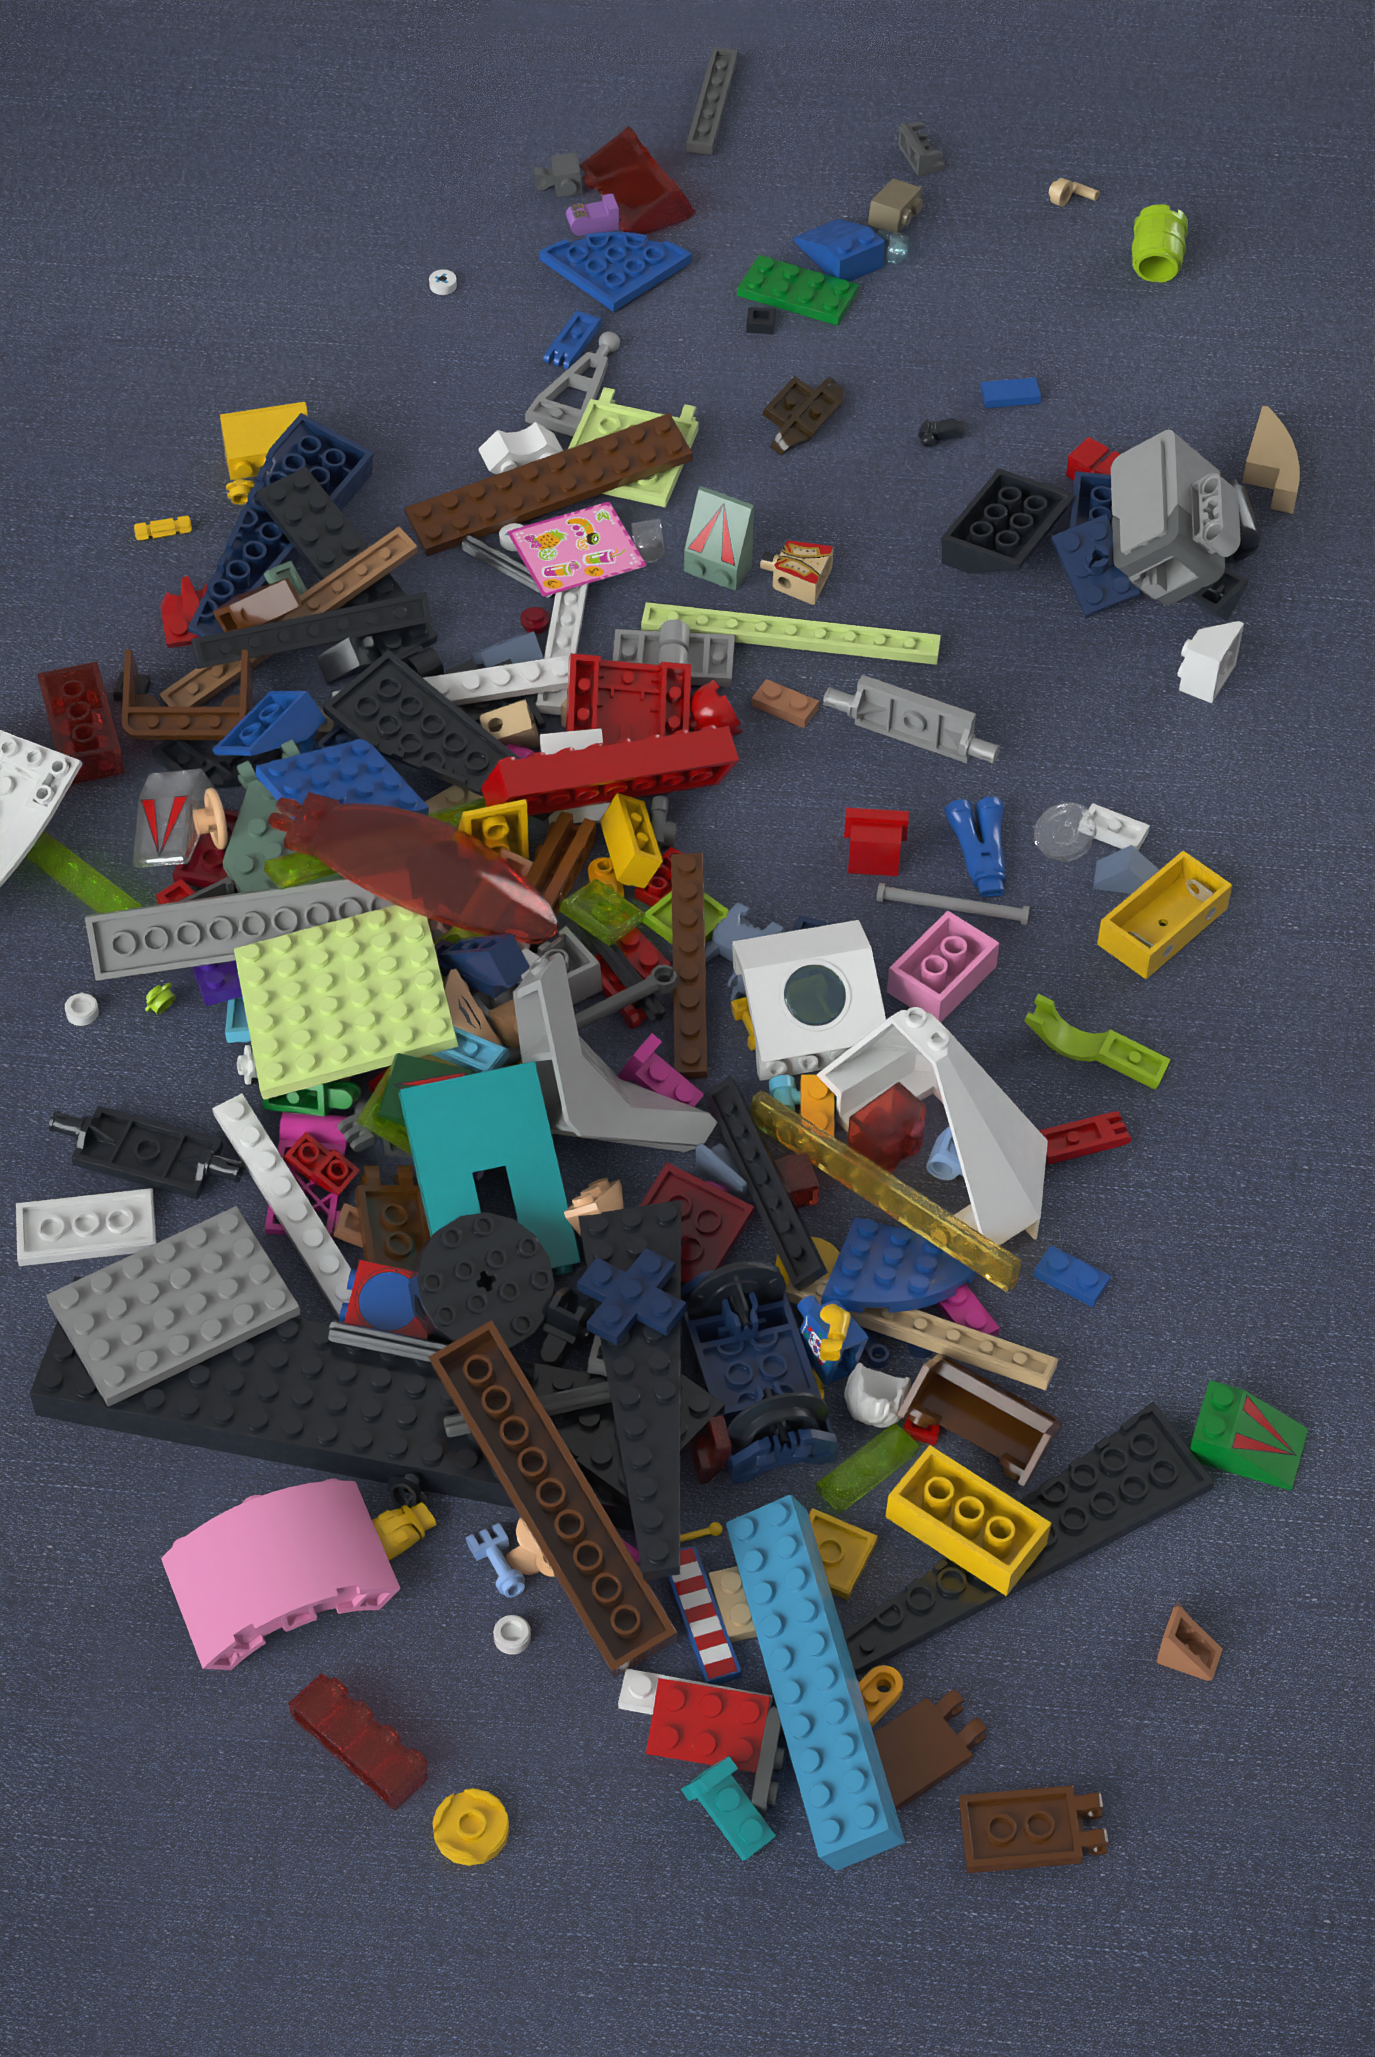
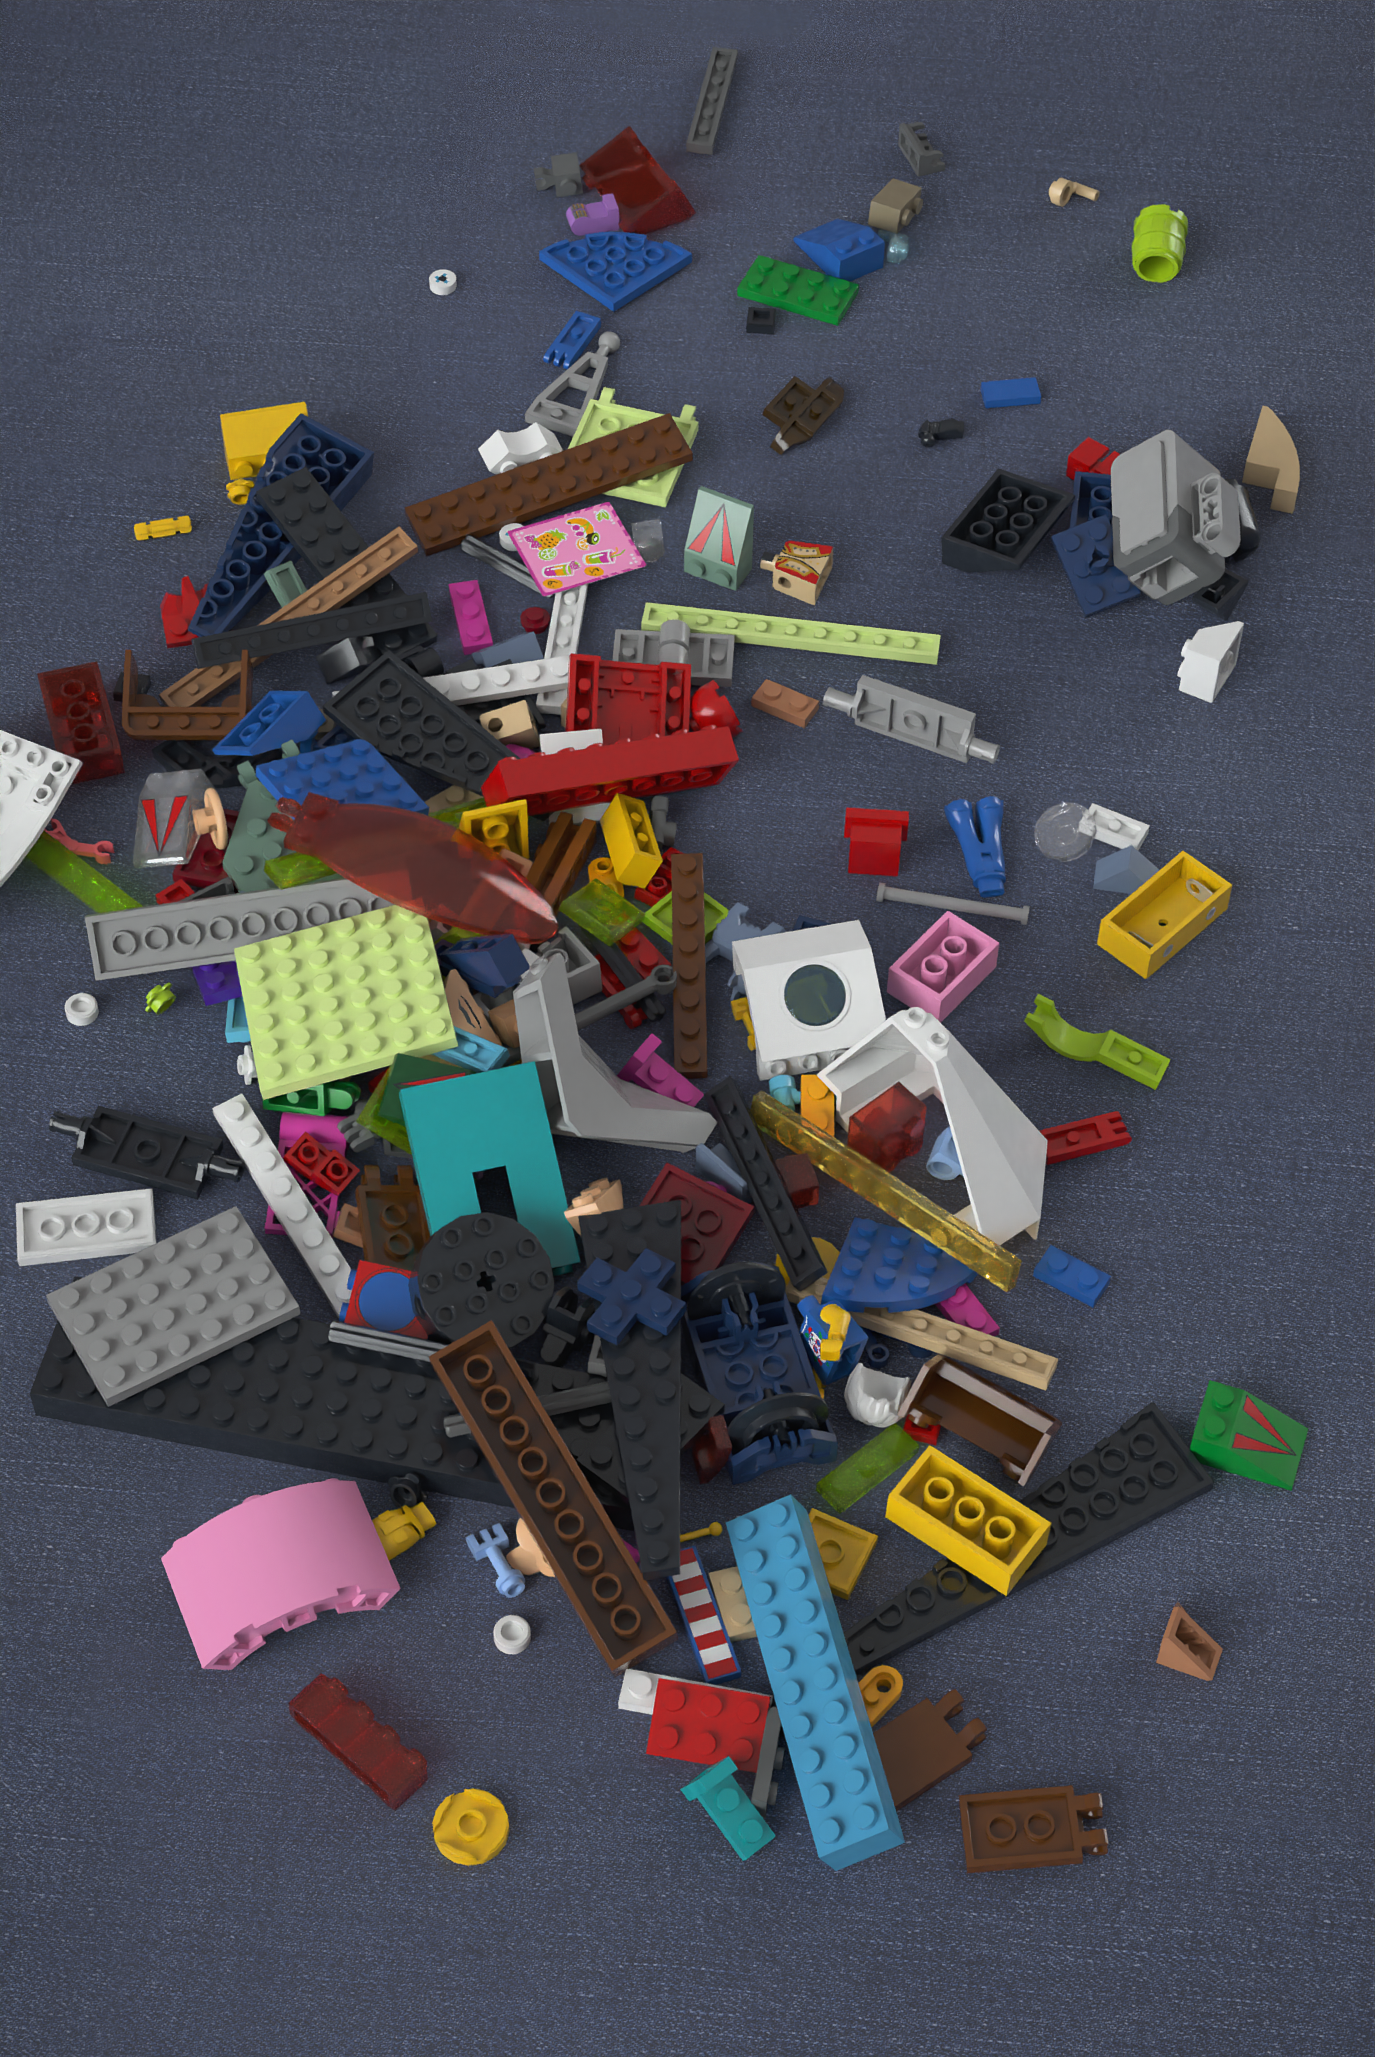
(81, 848): none -> coral piece
(258, 606): slope -> none
(470, 616): none -> dark pink plate

